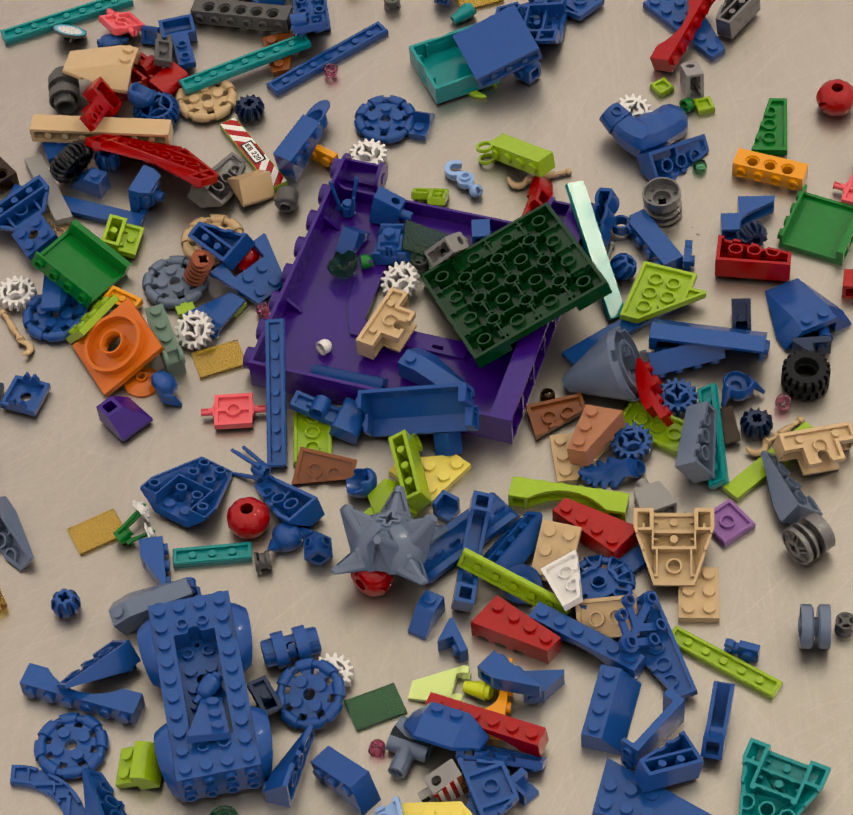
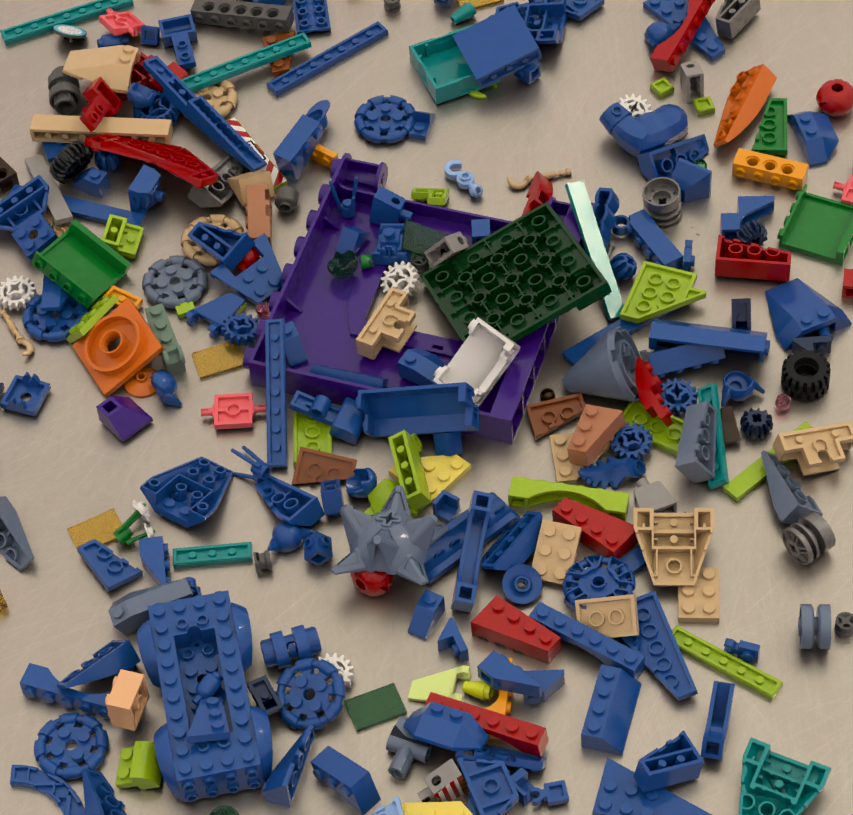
(65, 603): blue piece -> none
(107, 566): none -> blue wing
(127, 699): none -> light nougat brick
(163, 51): dark grey hinge -> none
(198, 268): copper piece -> none
(199, 333): white gear -> none
(203, 115): none -> blue slope
(239, 329): none -> blue gear
(248, 518): red piece -> none
(249, 108): dark blue gear -> none
(259, 212): none -> nougat wedge
(294, 348): none -> blue slope
(302, 24): blue plate -> none
(324, 346): white hinge -> none
(331, 496): none -> blue slope
(334, 70): clear pink hinge -> none
(369, 151): white gear -> none
(377, 748): clear pink hinge -> none
(479, 360): none -> white windscreen
(508, 580): lime tile -> none
(517, 154): lime hinge -> none
(553, 793): none -> blue plate
(565, 579): white wing -> none
(629, 642): blue plant -> none
(657, 732): blue panel -> none
(659, 32): none -> blue piece
(687, 104): green hinge -> none
(692, 180): none -> blue slope
(730, 523): medium lavender tile -> none
(744, 102): none -> orange wedge
(768, 441): tan piece -> none
(814, 136): none -> blue wedge

